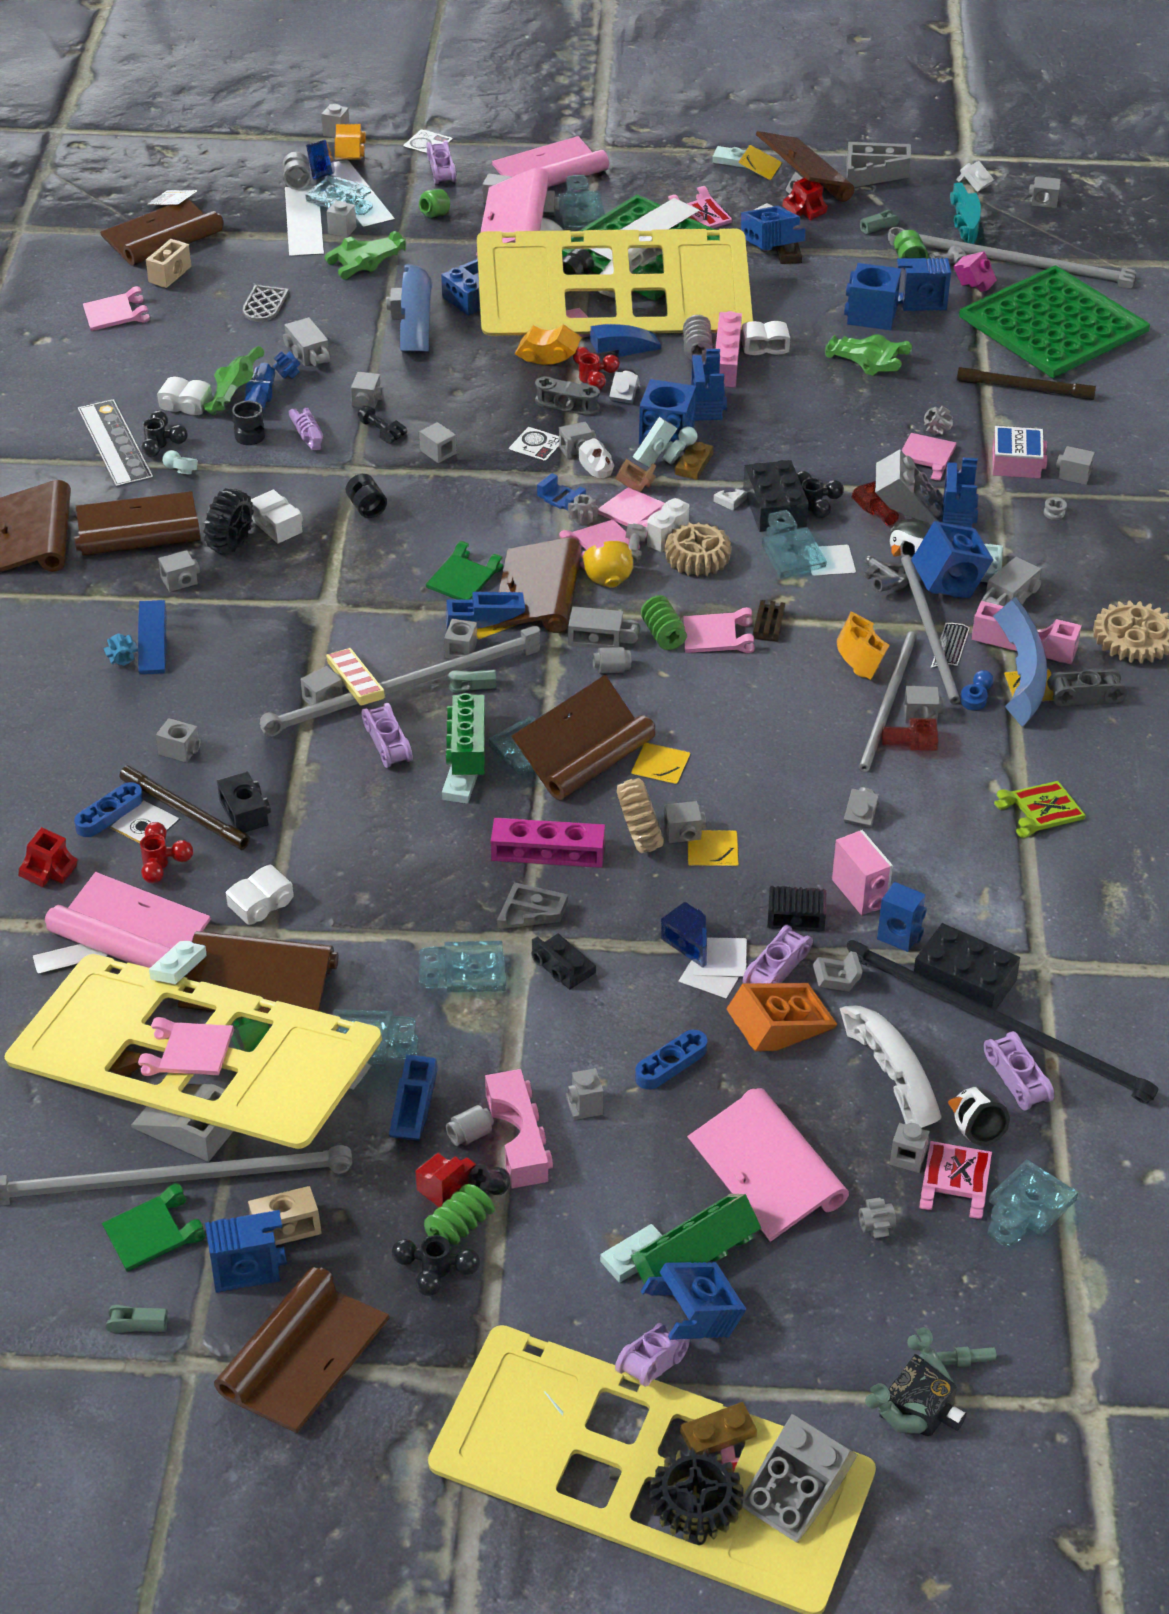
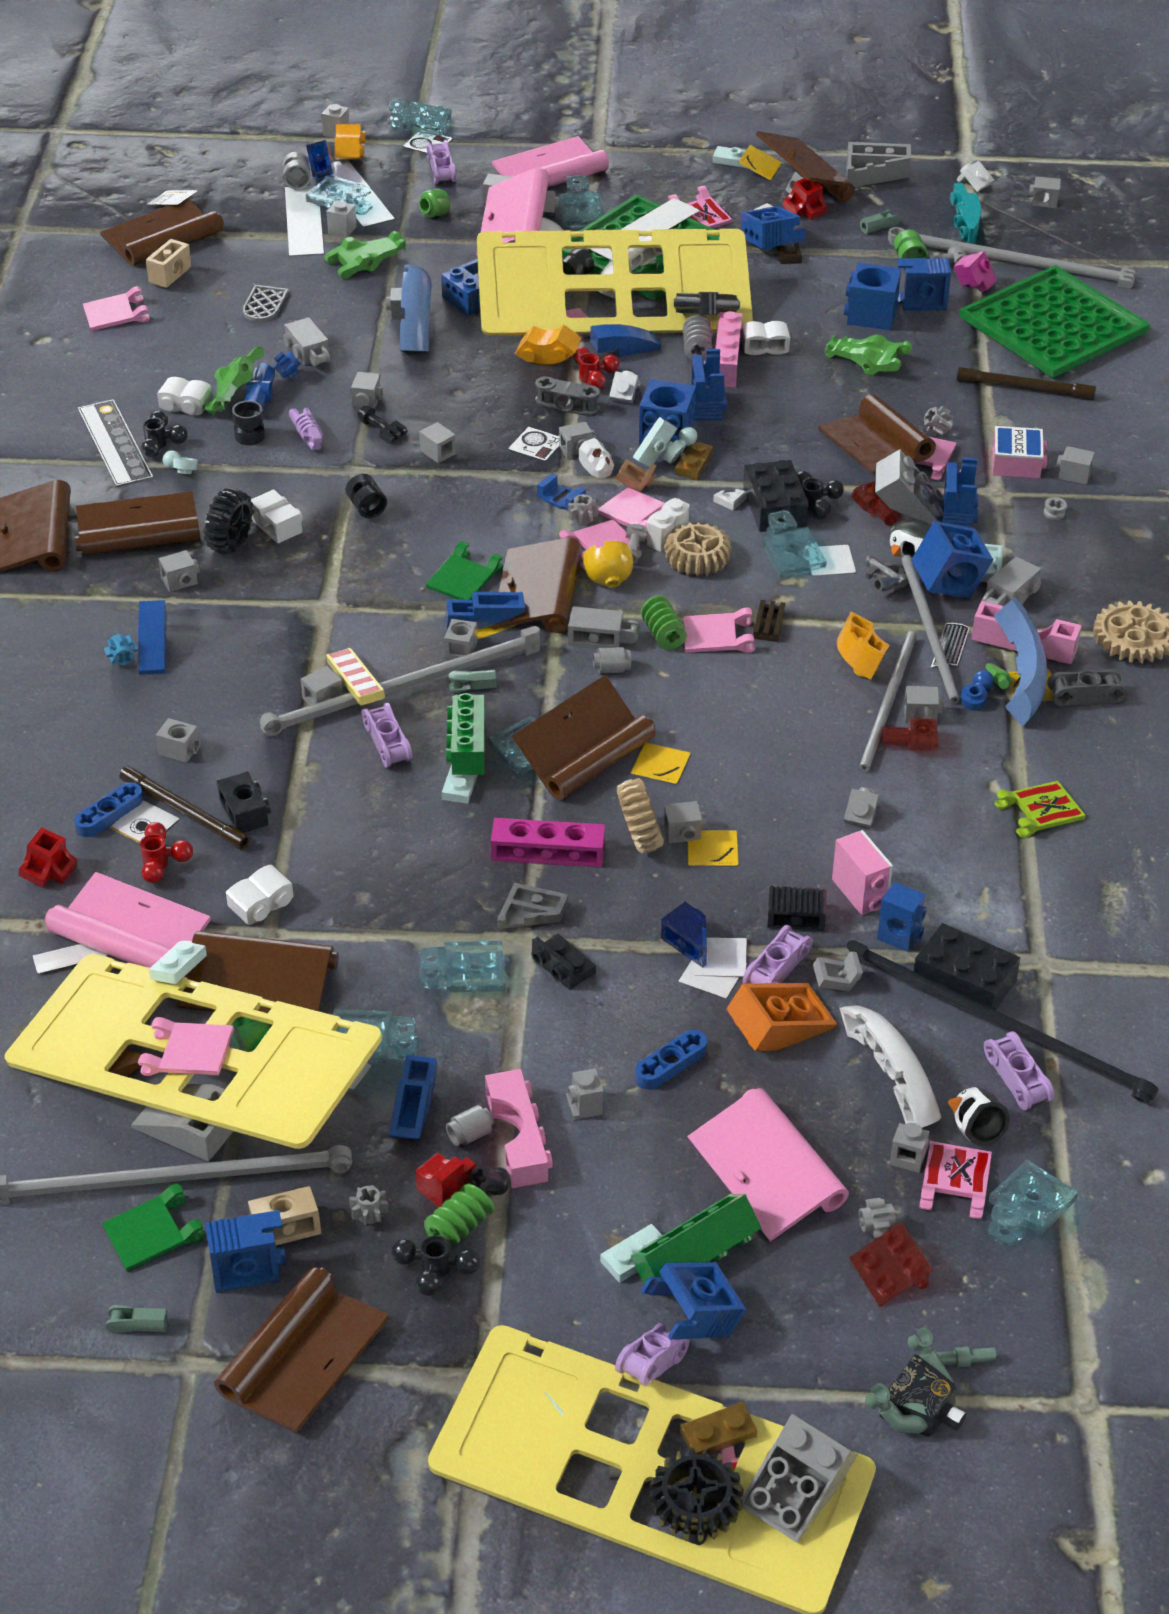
(368, 1205): none -> light grey gear
(419, 117): none -> clear light blue plate
(706, 303): none -> black piece
(877, 434): none -> reddish brown door
(891, 1265): none -> clear red hinge
(1000, 676): none -> bright green bar

